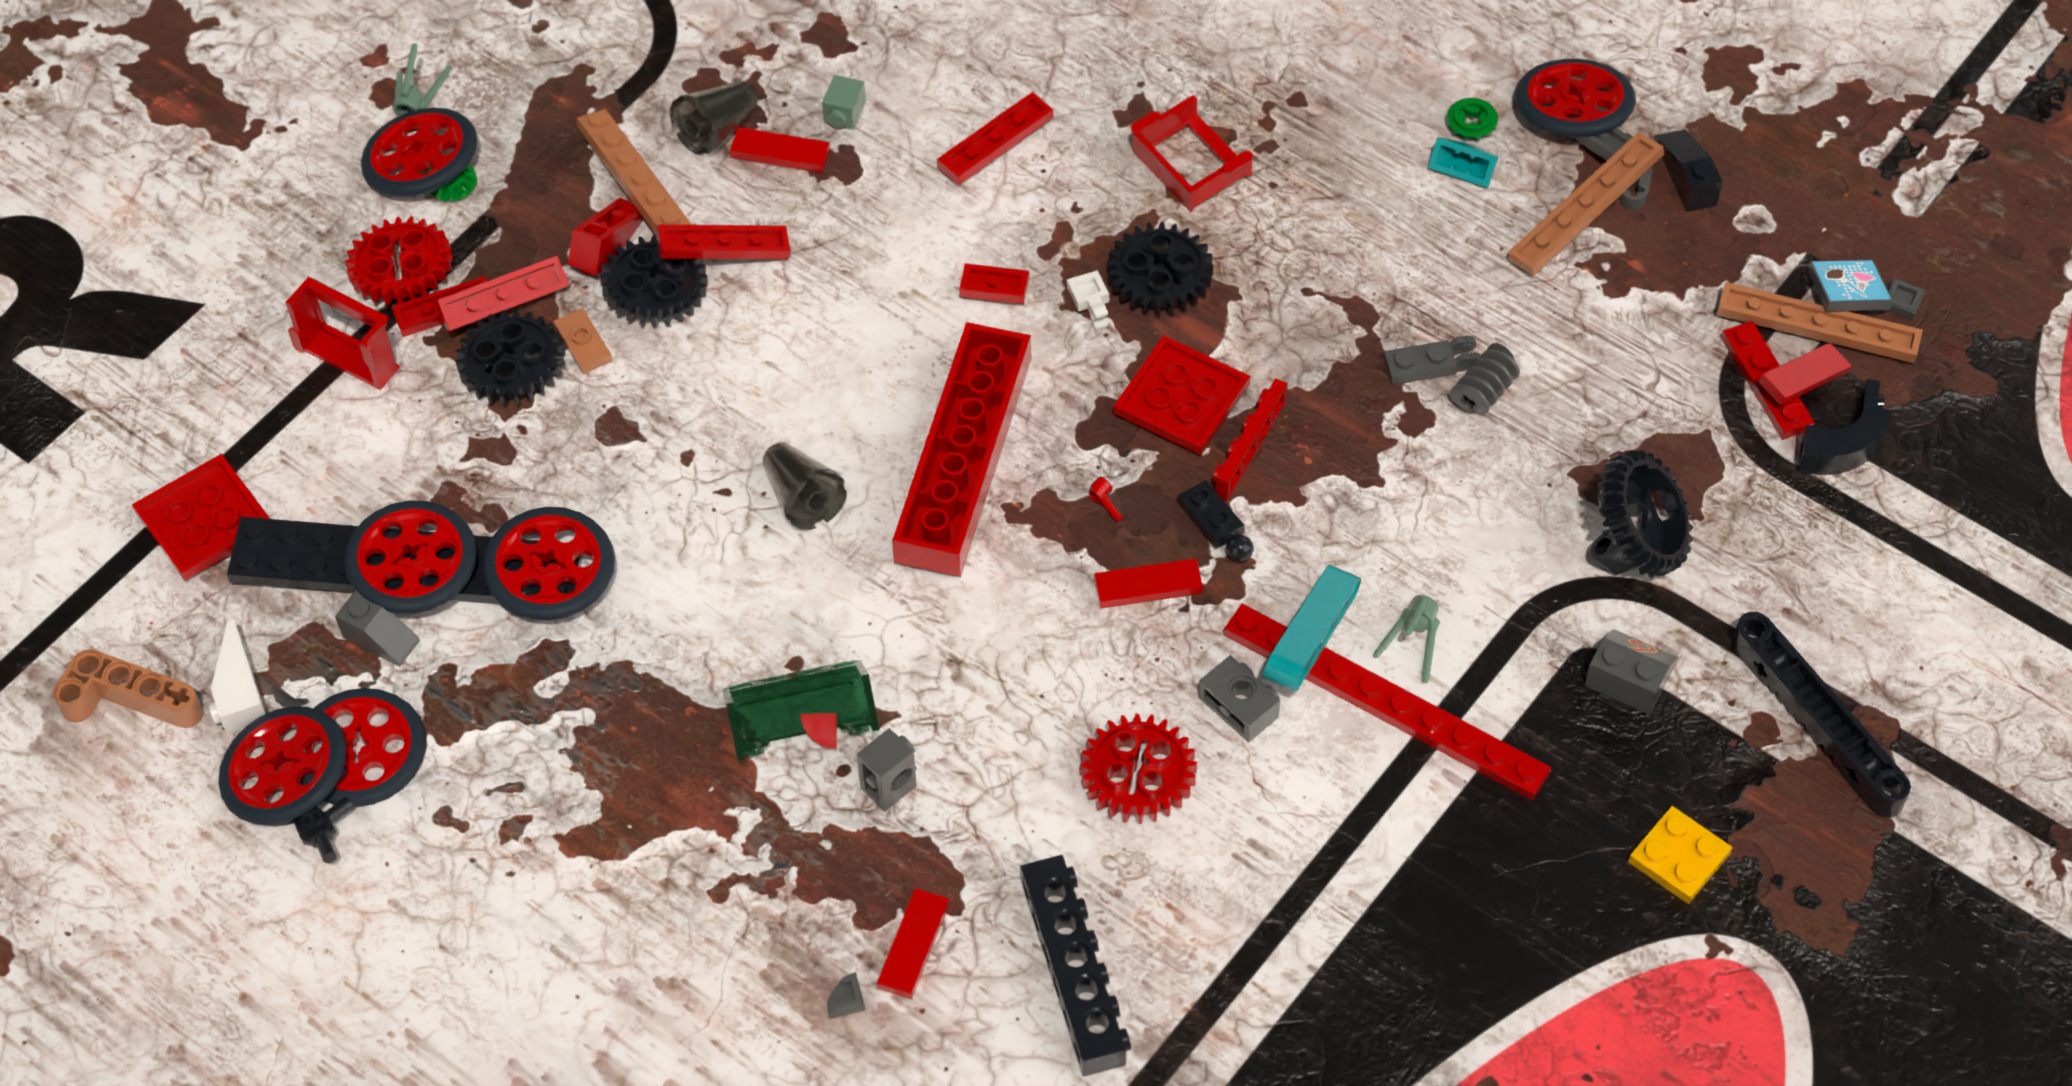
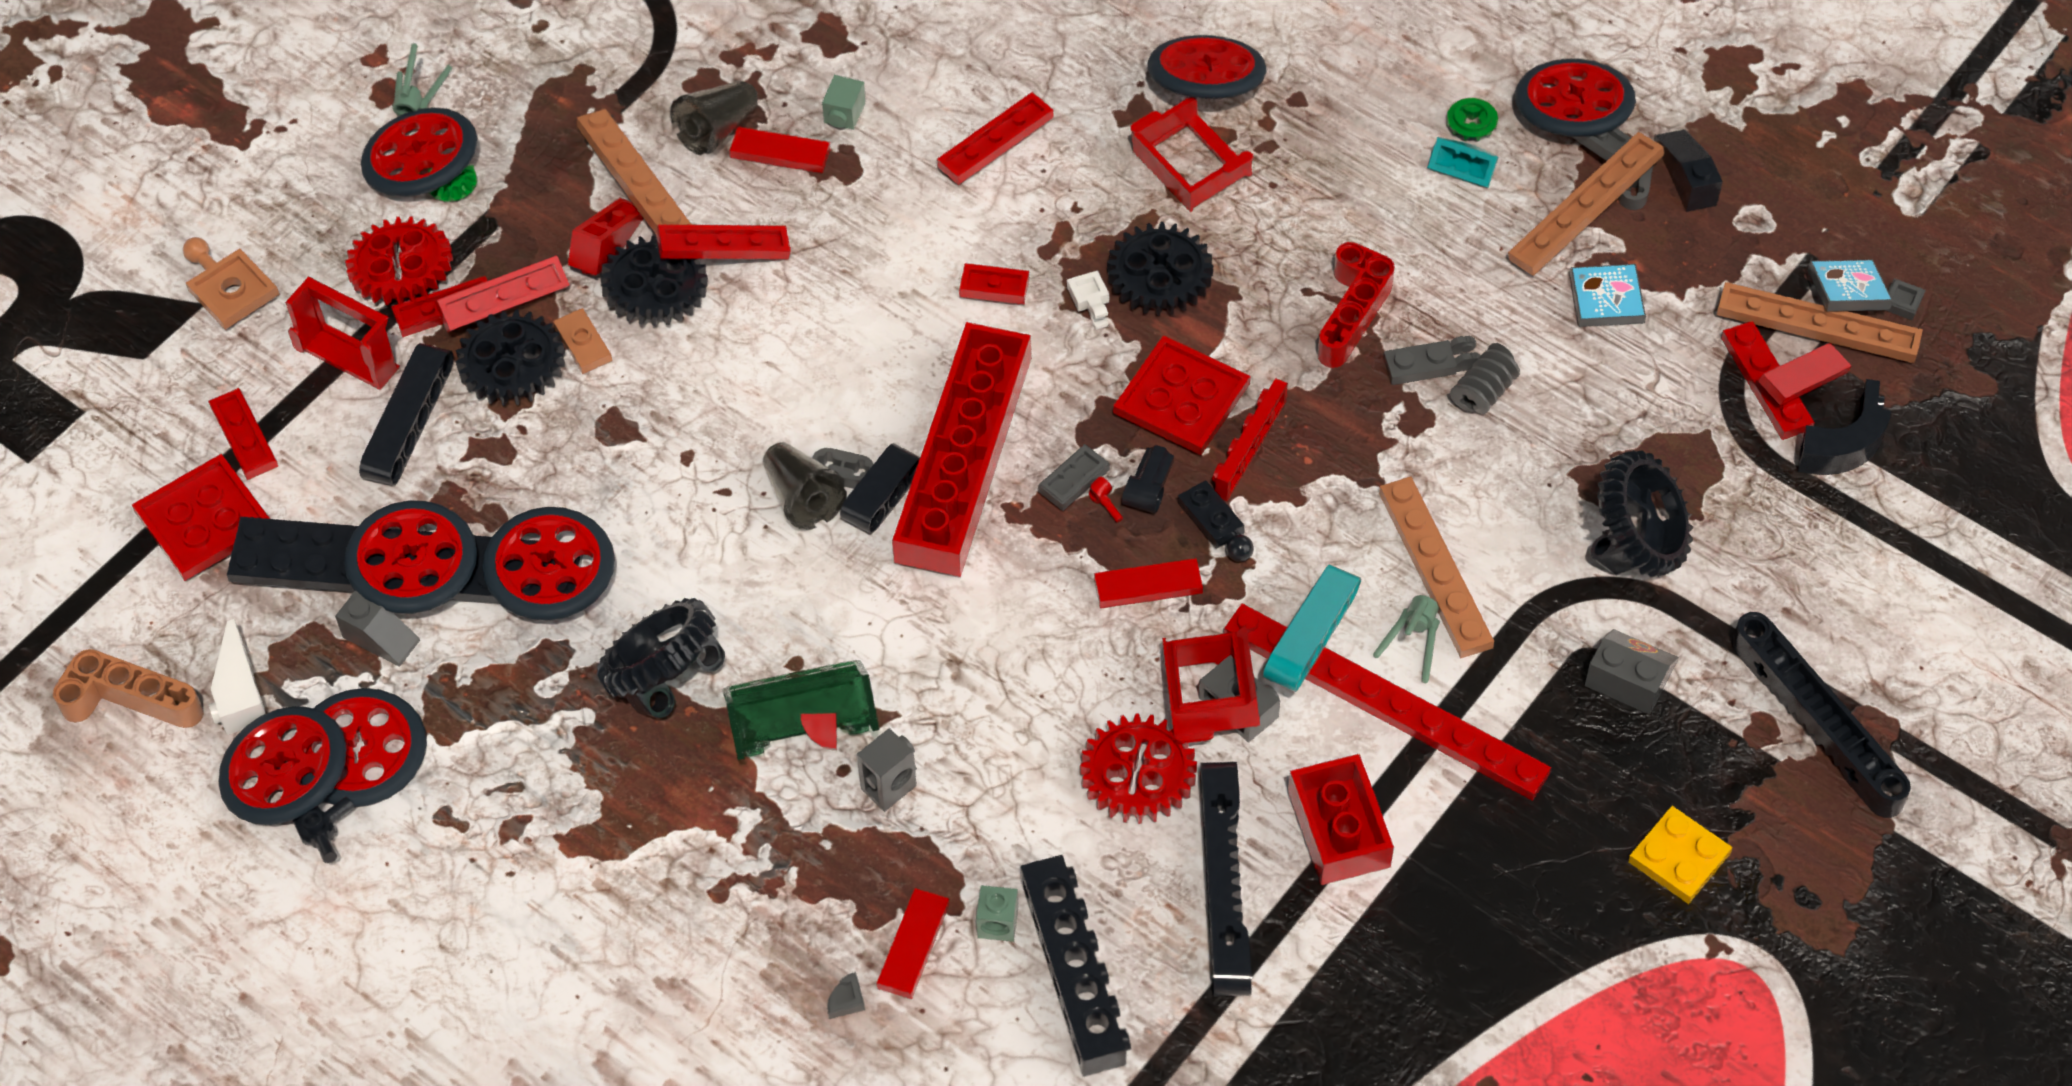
(235, 270): none -> nougat plate
(243, 433): none -> red tile
(406, 414): none -> black beam
(642, 663): none -> black piece
(845, 464): none -> dark grey beam
(880, 488): none -> black beam
(997, 913): none -> sand green brick
(1073, 477): none -> dark grey plate
(1147, 486): none -> black piece
(1201, 719): none -> red piece
(1219, 63): none -> wedge
(1228, 962): none -> black gear
(1340, 819): none -> red brick
(1369, 284): none -> red beam
(1436, 567): none -> nougat plate
(1607, 295): none -> tile

